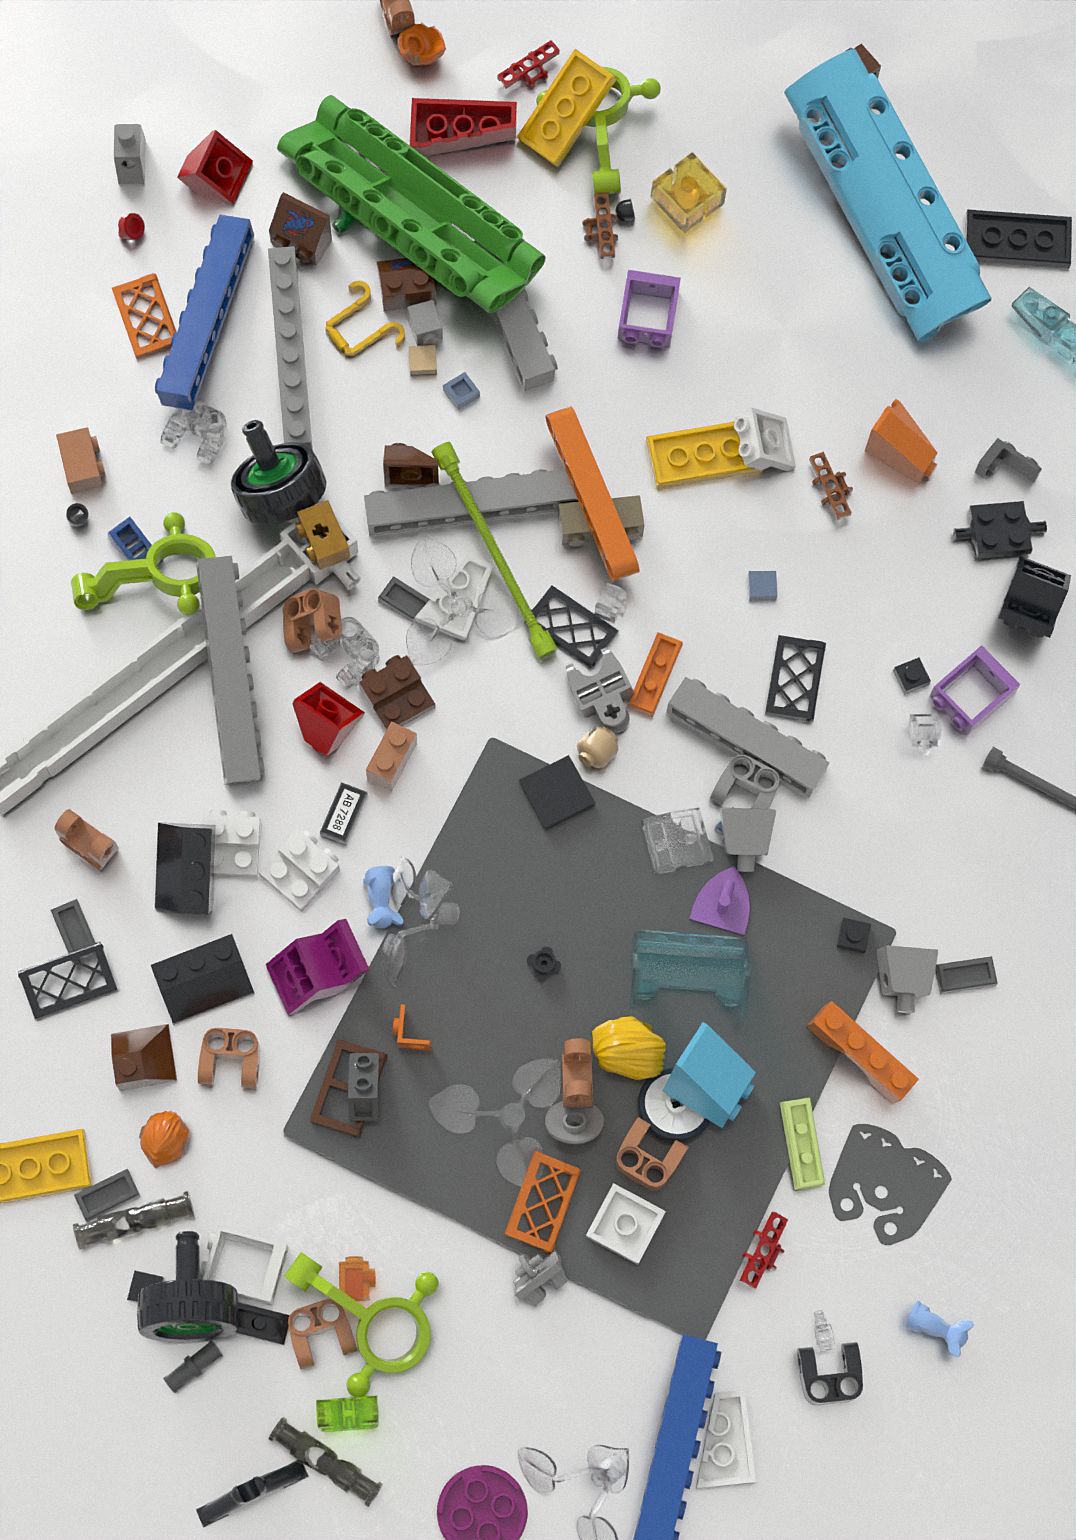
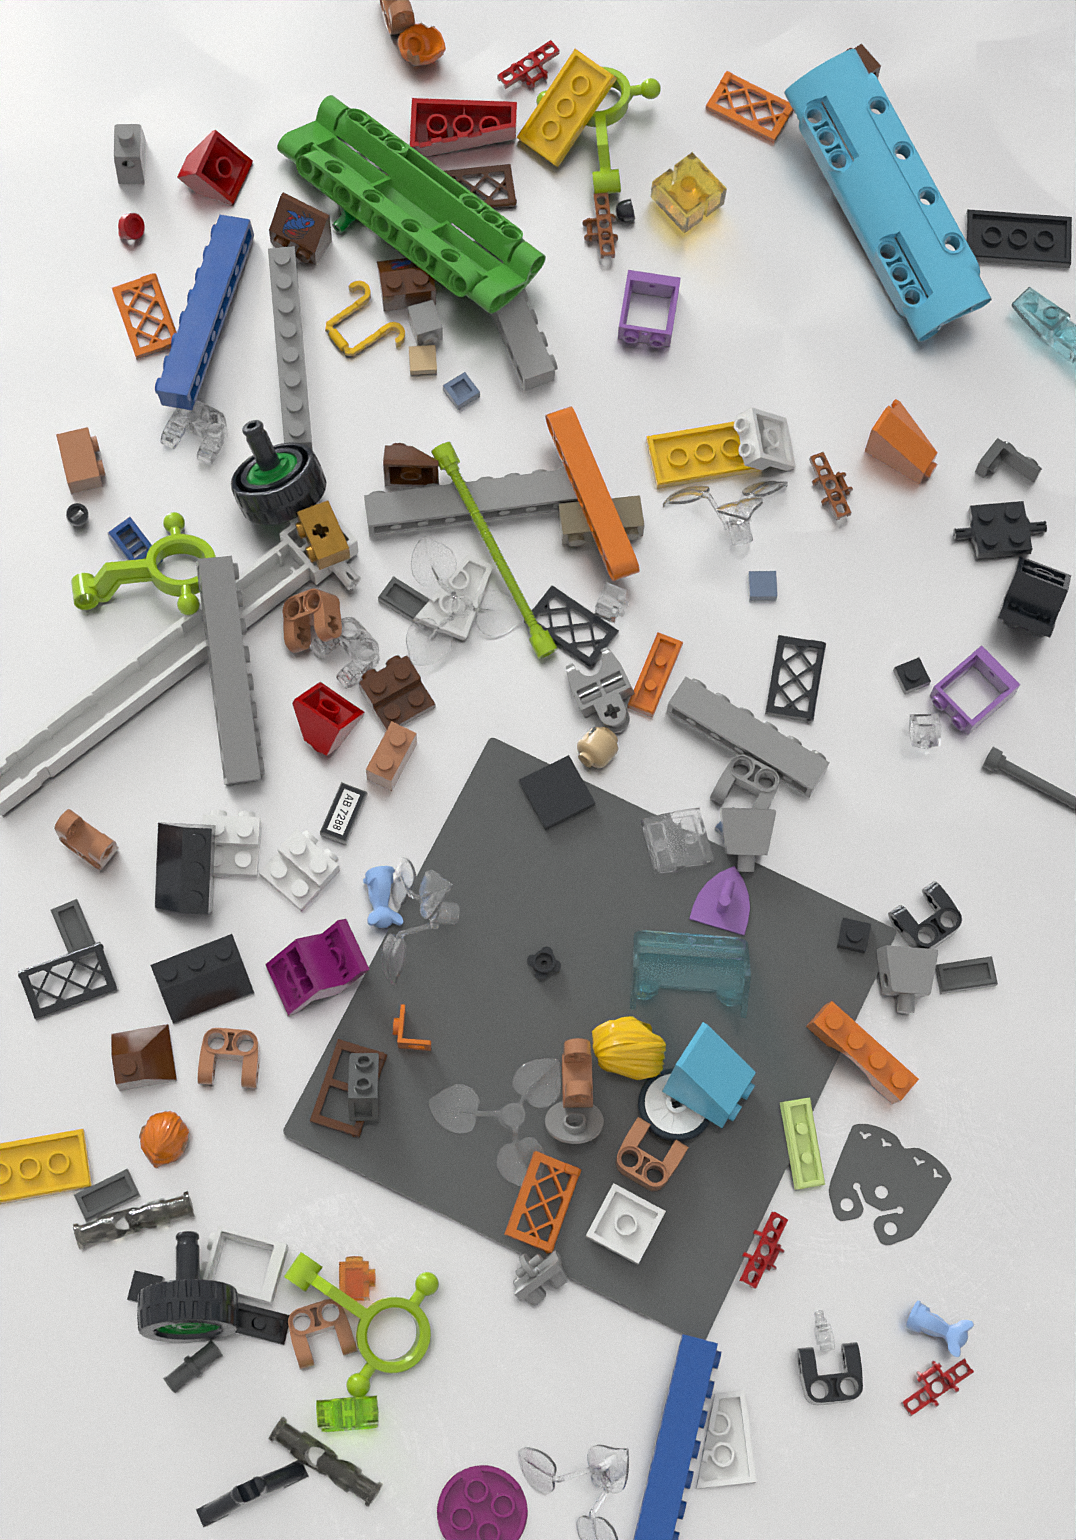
(485, 172): none -> reddish brown window
(739, 511): none -> clear plant
(753, 126): none -> orange window
(927, 1389): none -> red piece
(943, 907): none -> black piece

